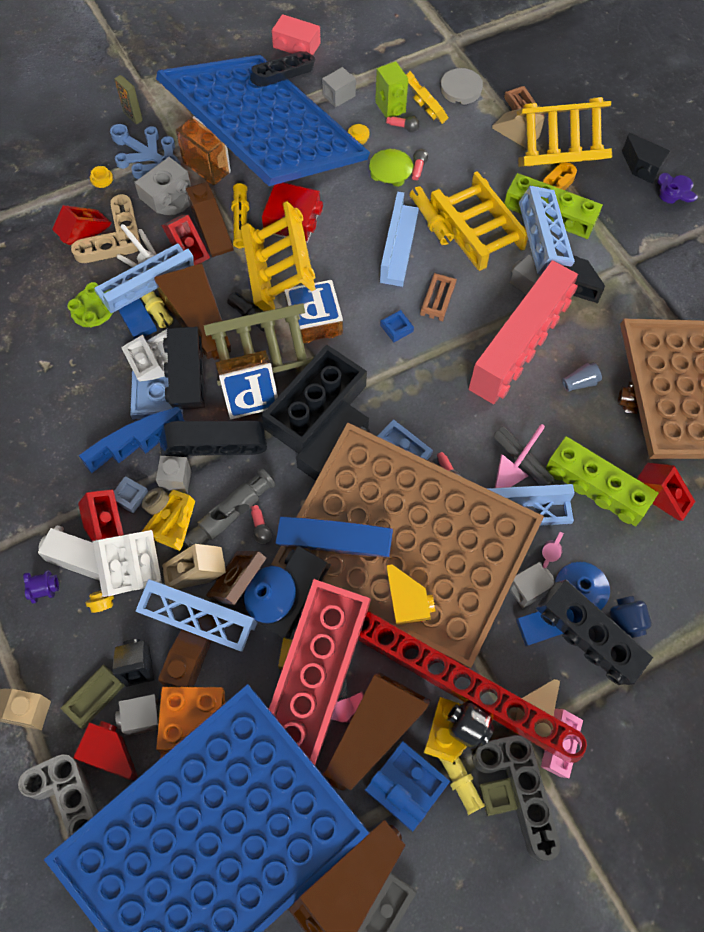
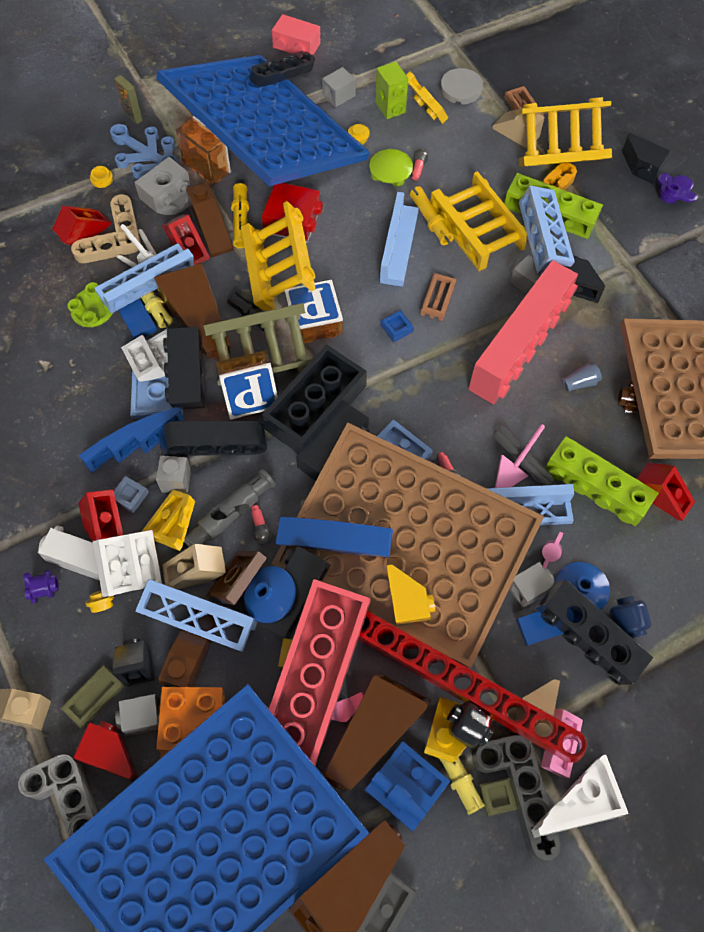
(155, 501): dark tan tile -> none
(410, 124): piece -> none
(588, 801): none -> white wing

